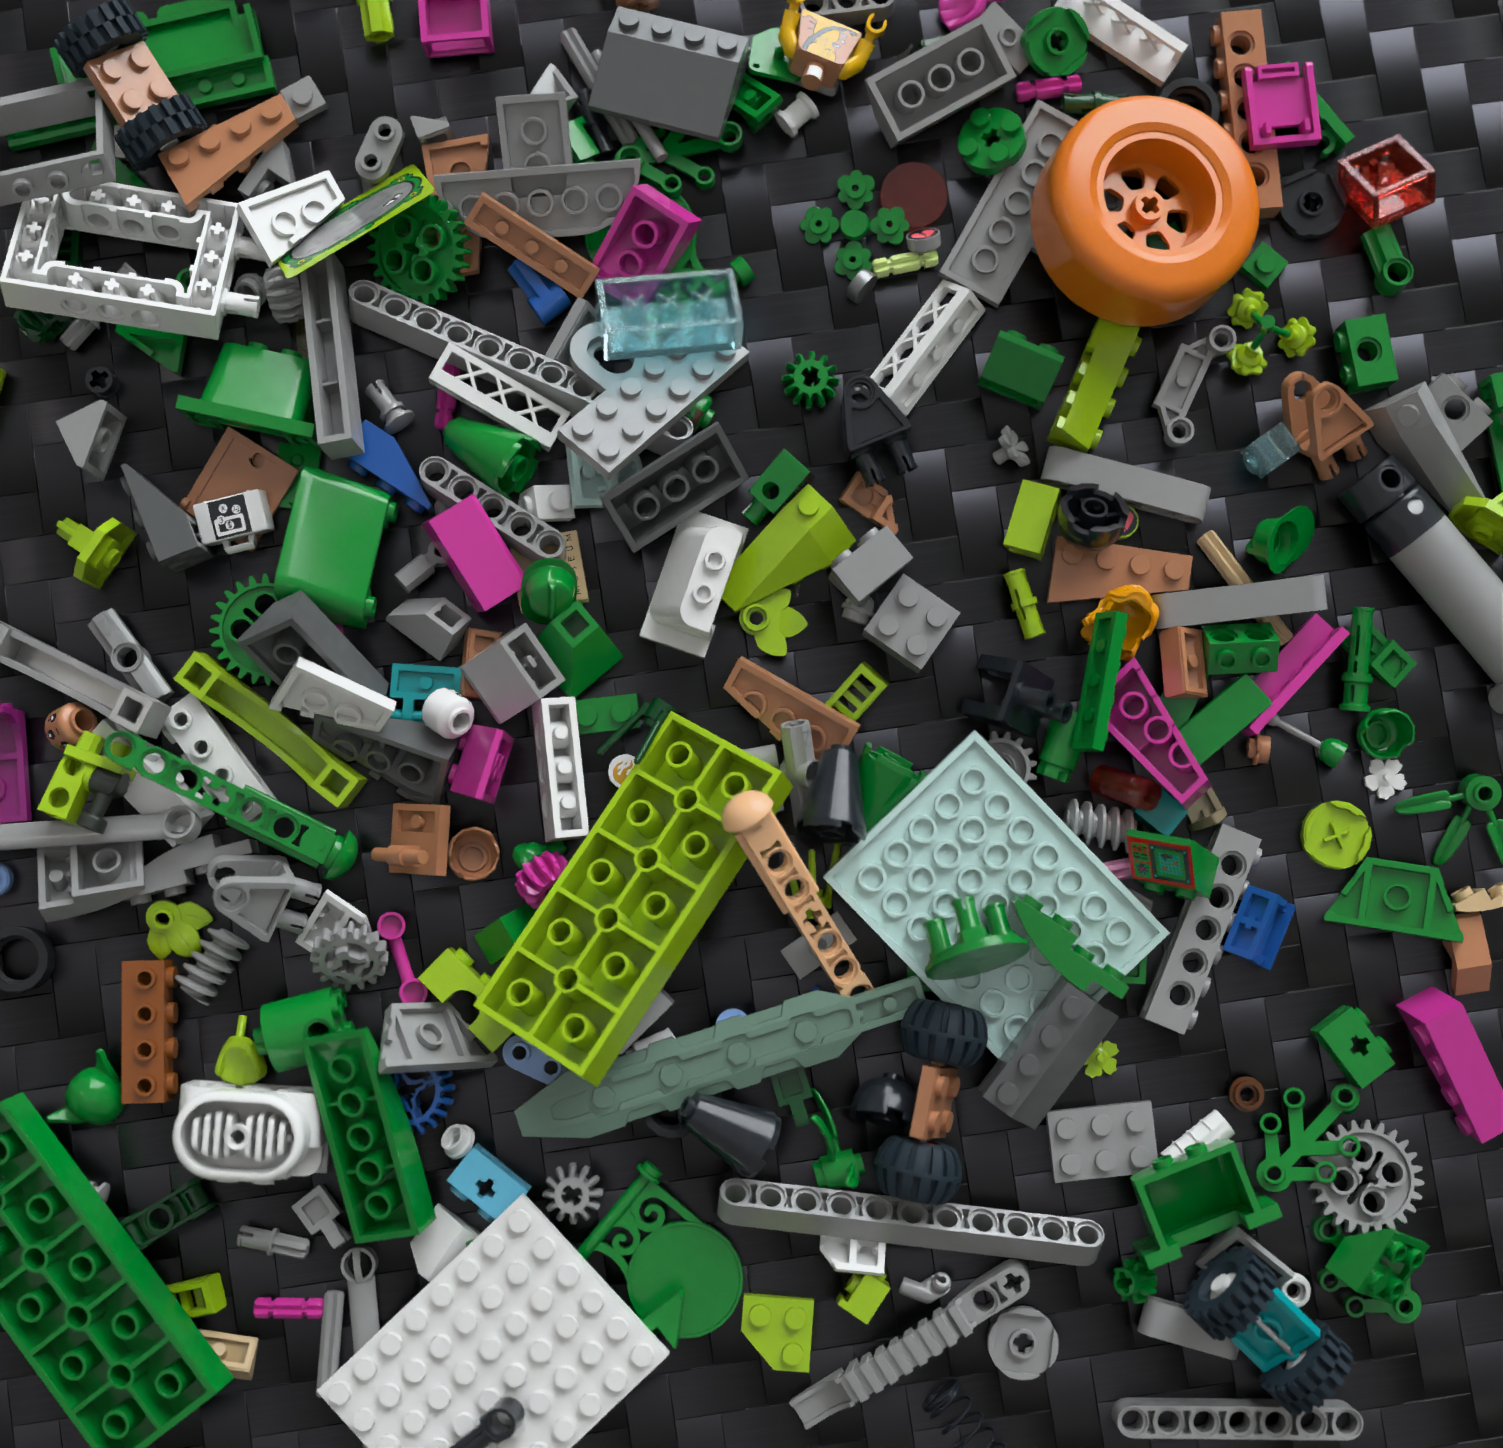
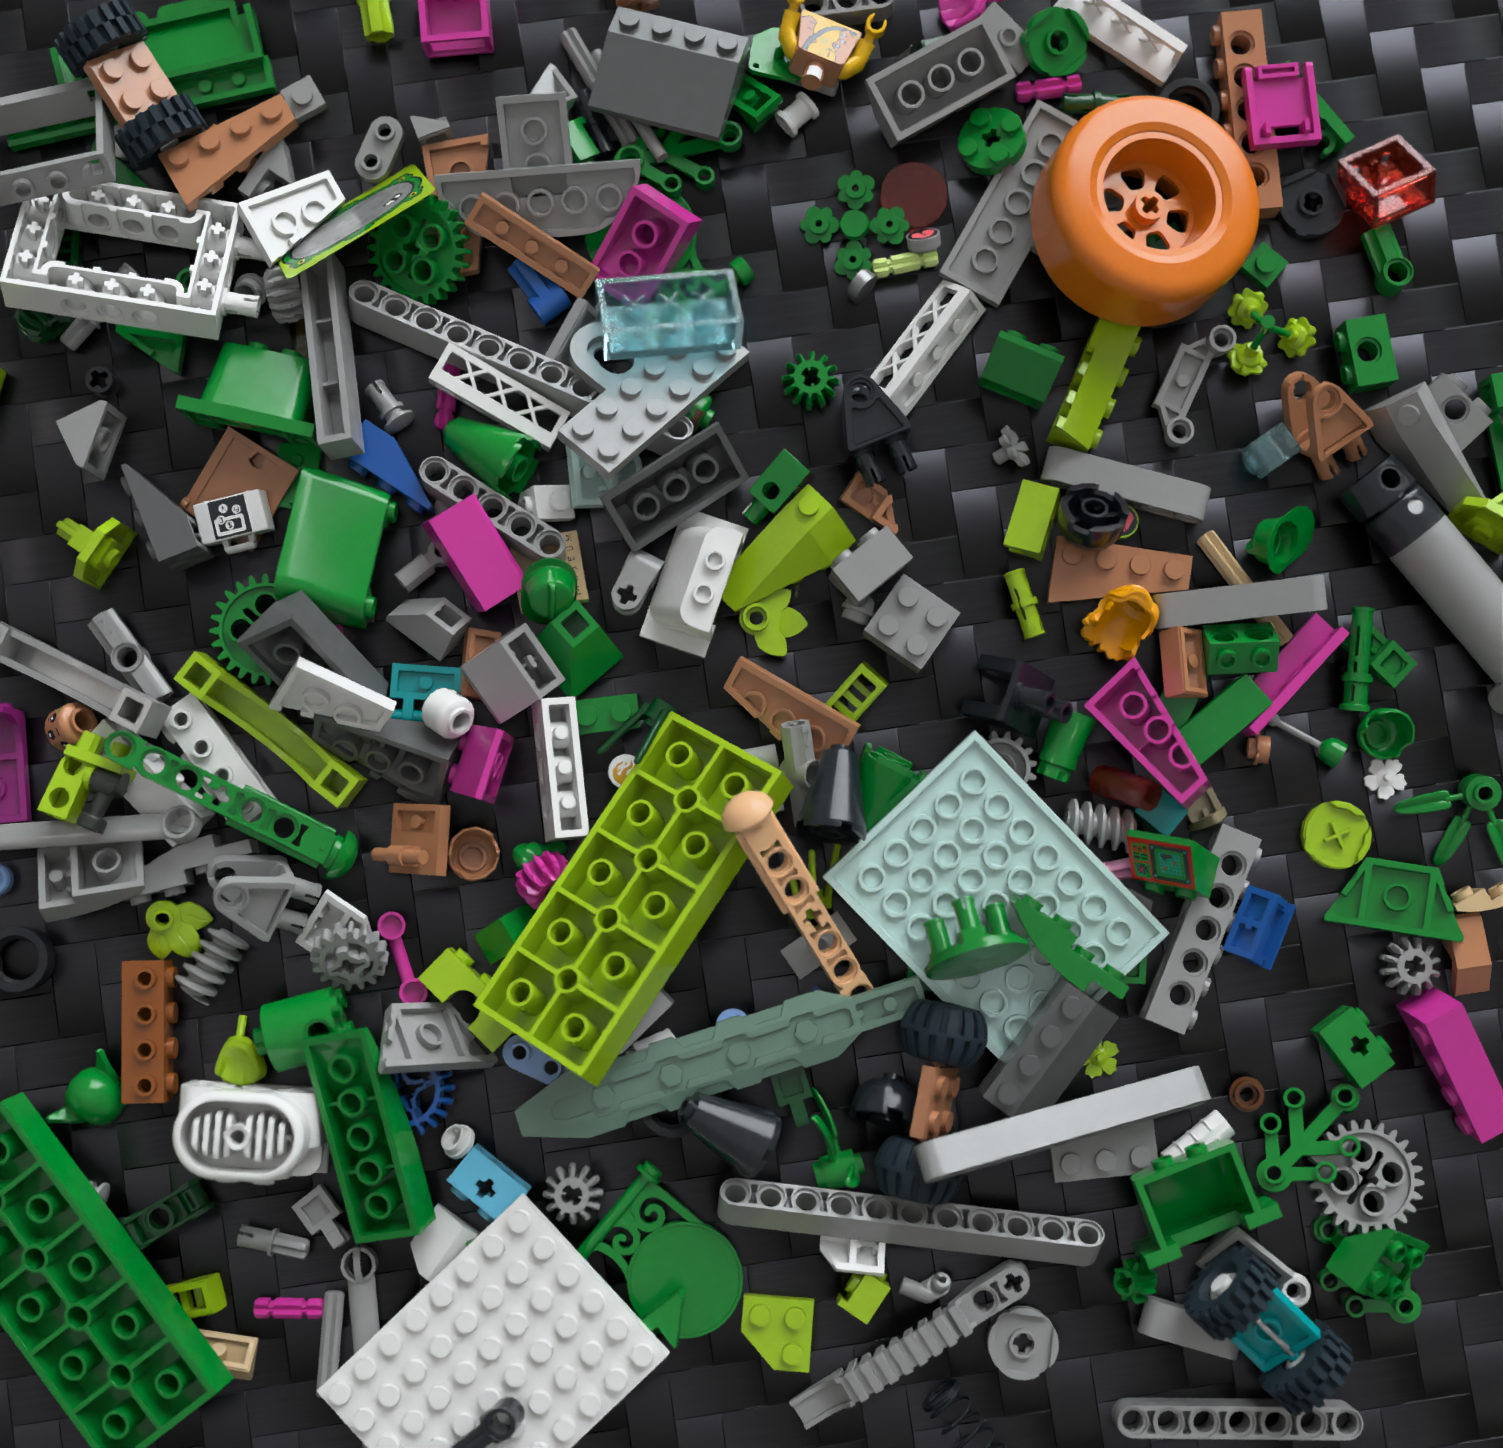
(638, 576): none -> light grey piece
(1061, 1124): none -> beam
(1099, 681): green plate -> none
(1401, 976): none -> light grey gear

